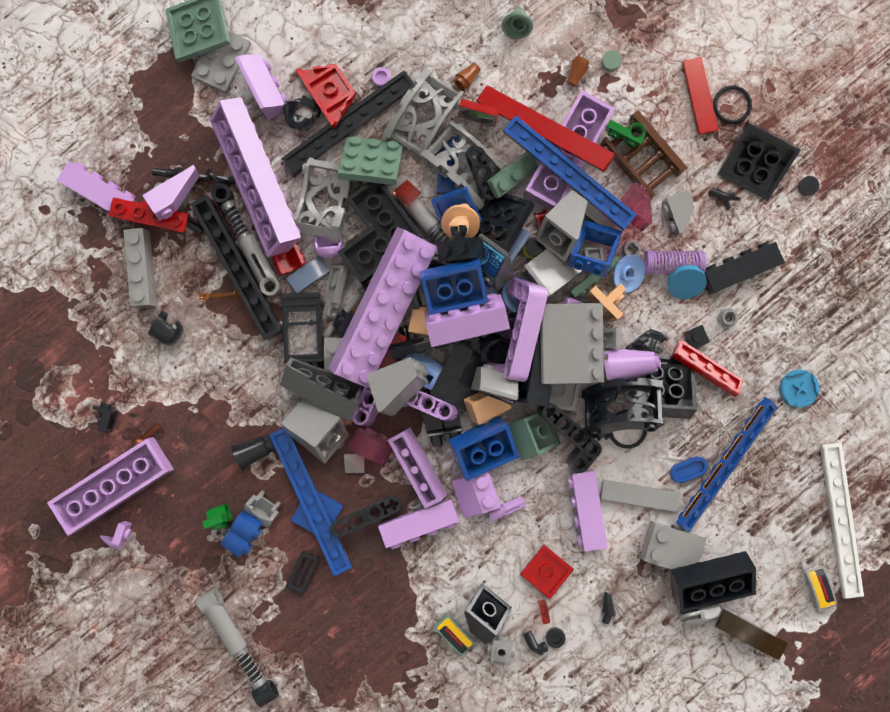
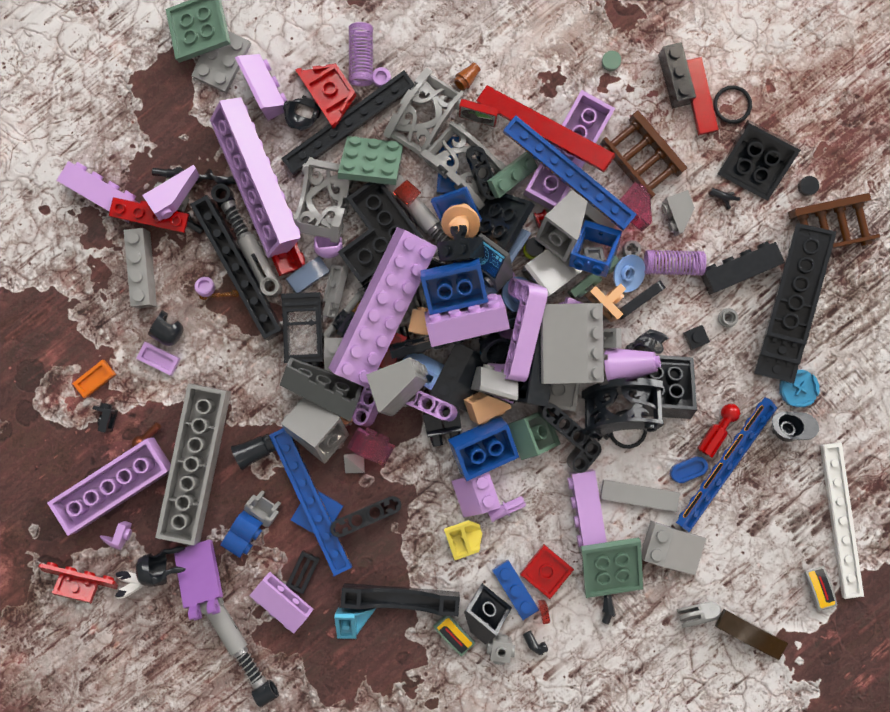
(76, 584): none -> bracket
(94, 379): none -> orange tile
(149, 572): none -> black hair
(158, 358): none -> lavender tile
(193, 464): none -> light grey brick
(200, 580): none -> medium lavender tile
(205, 286): none -> lavender tile
(218, 517): green plate -> none
(281, 602): none -> lavender brick
(350, 621): none -> medium azure slope
(361, 75): none -> lavender piece
(417, 467): lavender brick -> none
(418, 522): lavender brick -> none
(426, 600): none -> black arch
(464, 539): none -> light yellow slope
(515, 589): none -> blue plate
(517, 24): sand green hat -> none
(555, 637): black tile -> none
(577, 70): dark orange cone -> none
(612, 567): none -> sand green plate
(618, 131): green plate -> none
(642, 298): none -> black beam
(676, 75): none -> black brick
(686, 282): dark azure tile -> none
(707, 368): tile -> none
(713, 581): black brick -> none
(717, 432): none -> red piece
(794, 426): none -> piece
(795, 303): none -> black slope
(839, 206): none -> reddish brown fence

